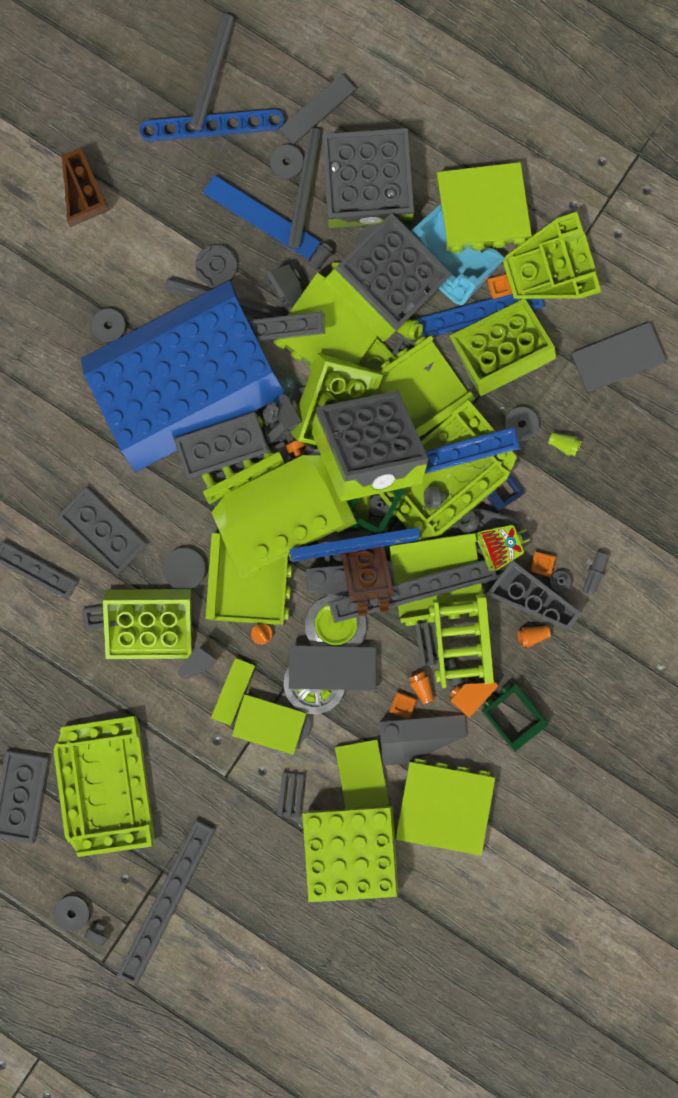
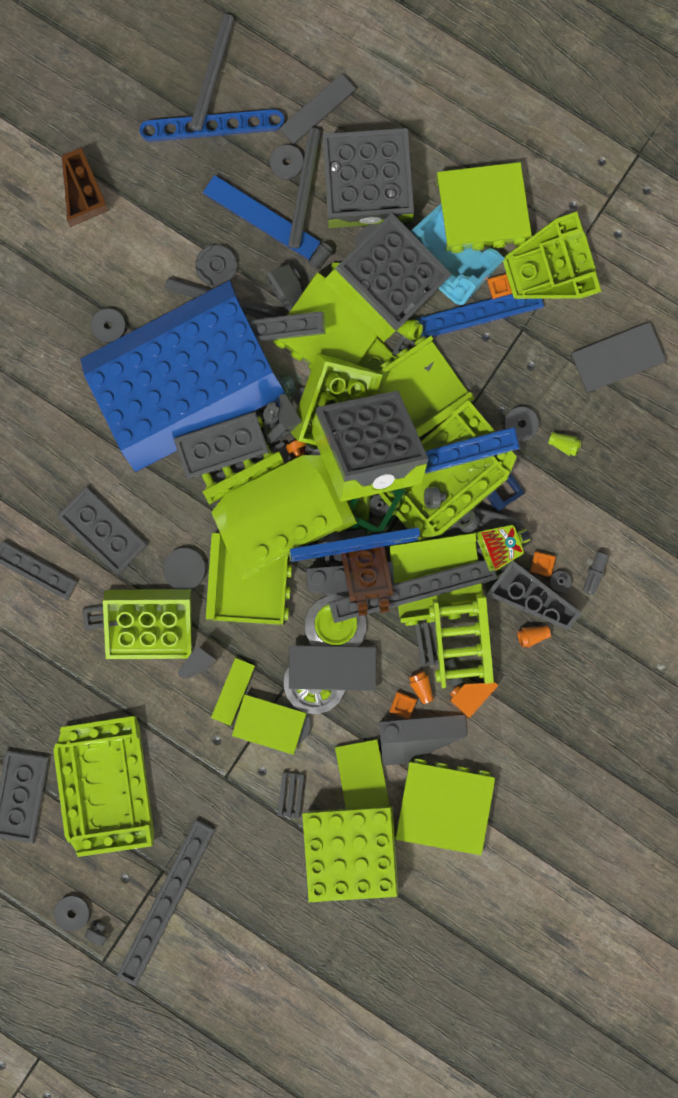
(261, 634): orange tile -> none
(503, 347): lime slope -> none
(527, 735): dark green window -> none

